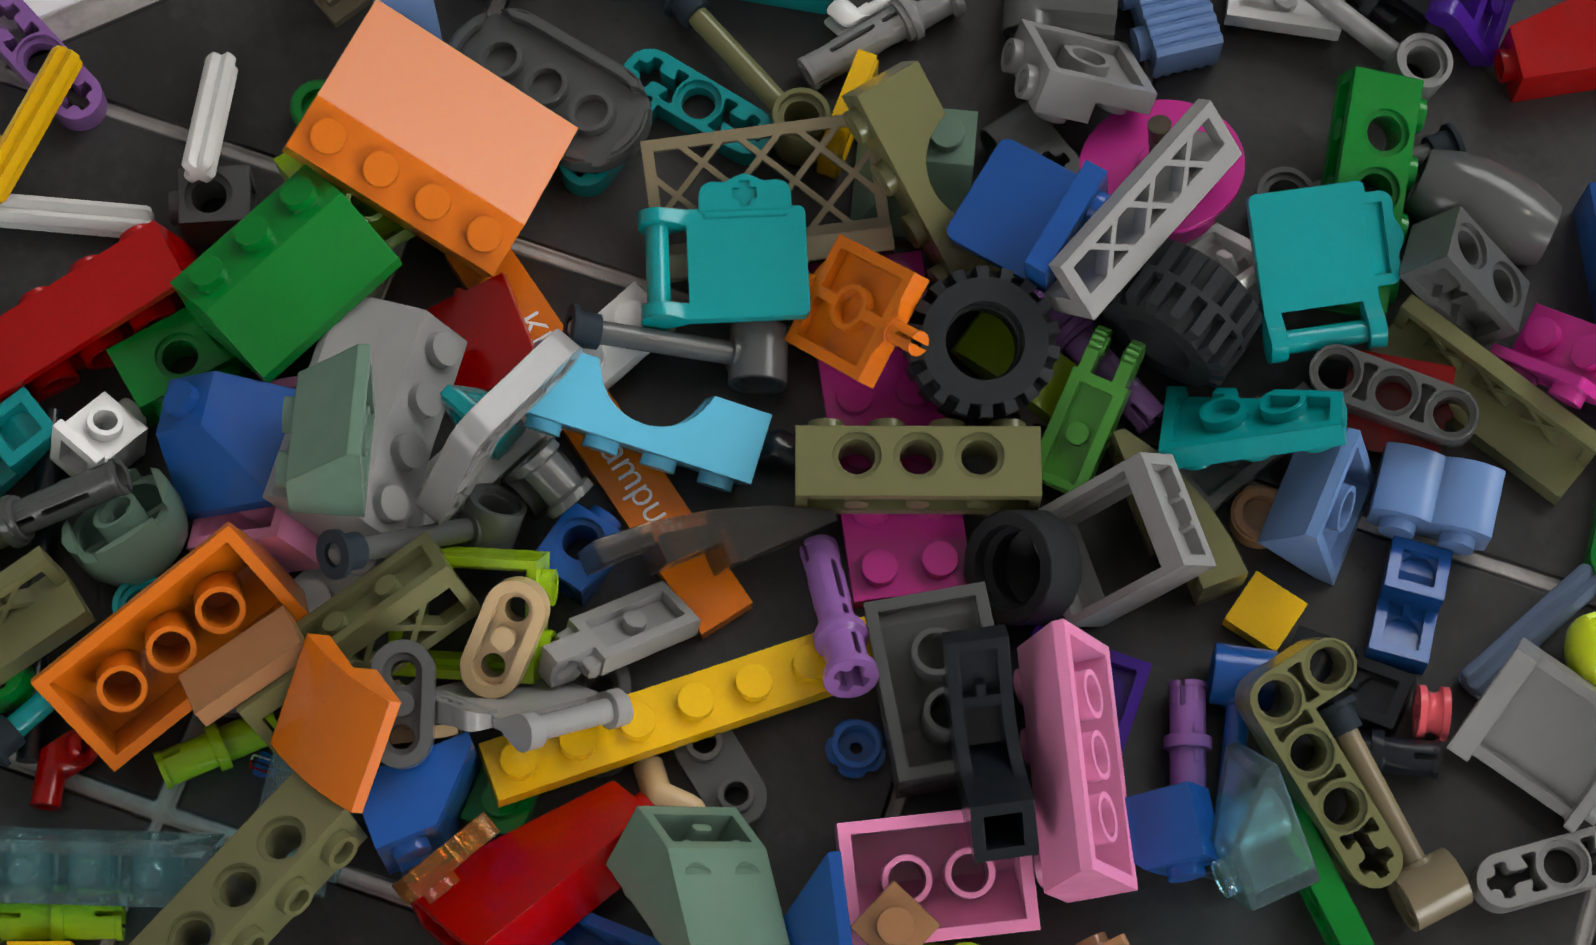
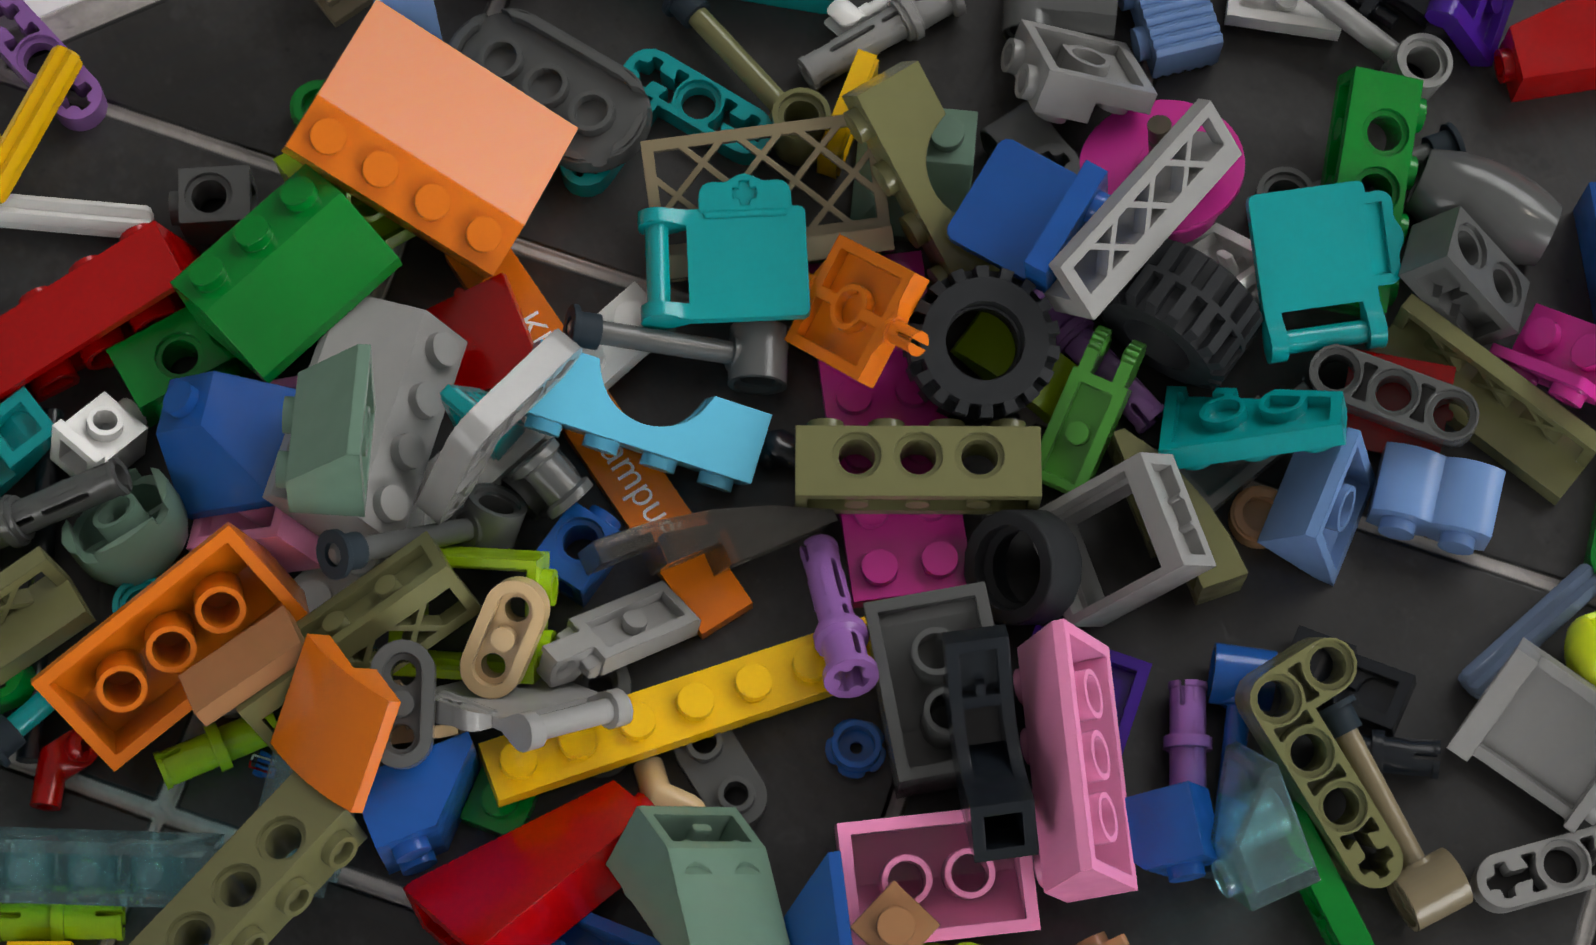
(209, 117): white axle -> none
(435, 873): clear orange plate -> none
(1264, 613): yellow tile -> none
(1408, 605): blue slope -> none
(1431, 712): coral bush -> none

